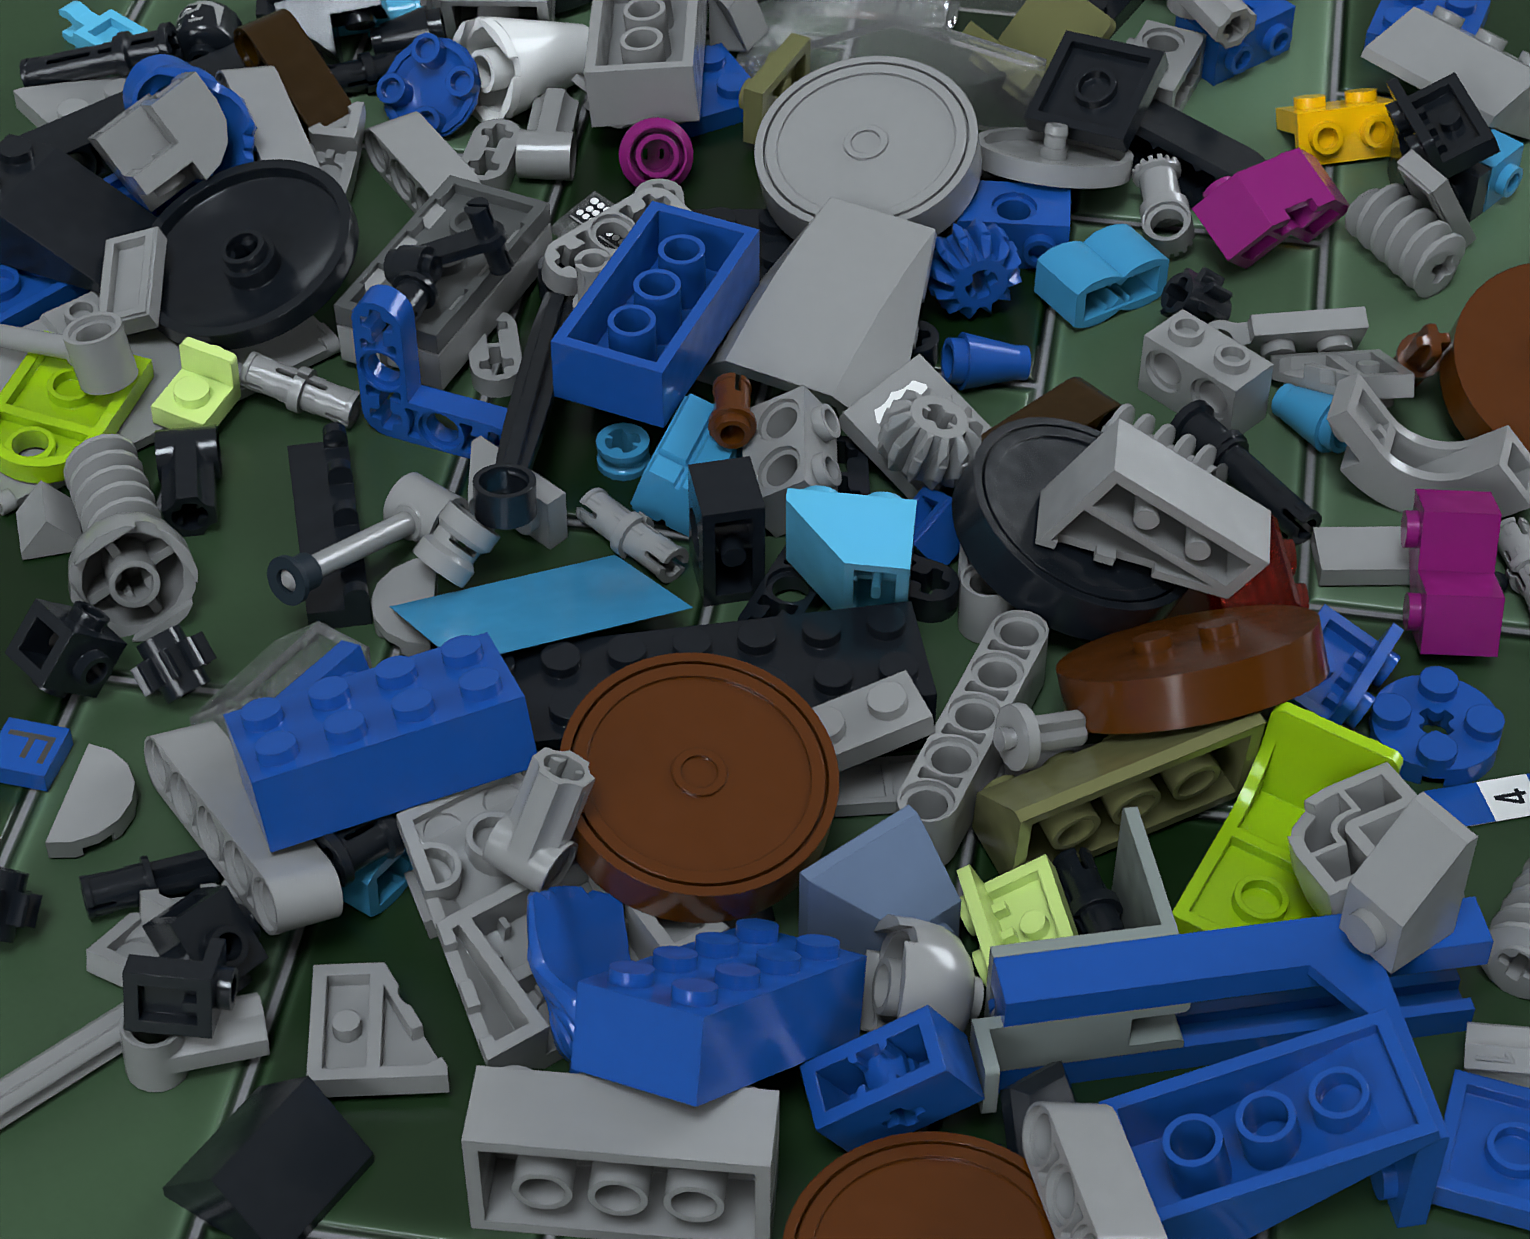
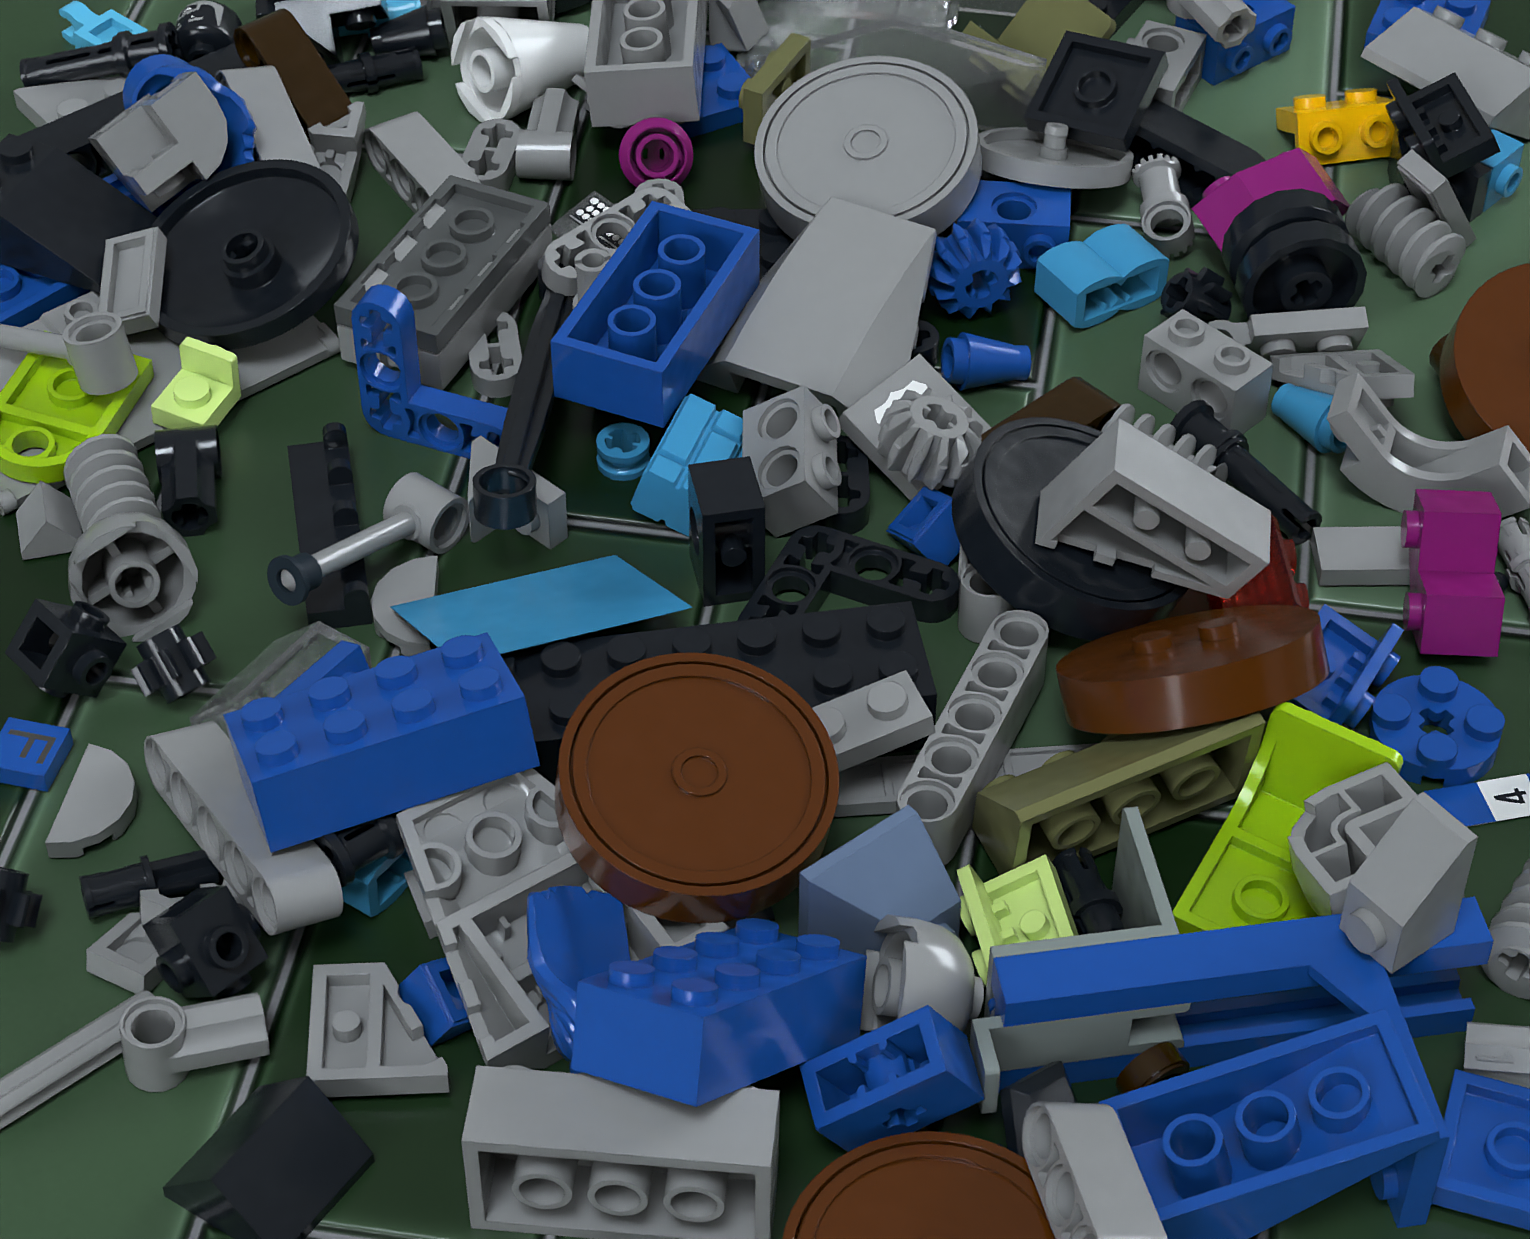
(178, 993): black bracket -> none
(300, 389): light grey pin -> none
(419, 267): black pin -> none
(433, 79): blue dish -> none
(435, 1001): none -> blue slope
(446, 554): light grey wheel -> none
(535, 835): light grey piece -> none
(632, 535): light grey pin -> none
(732, 420): reddish brown pin -> none
(851, 545): medium azure slope -> none
(1023, 736): light grey piece -> none
(1152, 1066): none -> dark brown tile
(1293, 255): none -> black wheel
(1422, 352): reddish brown axle -> none

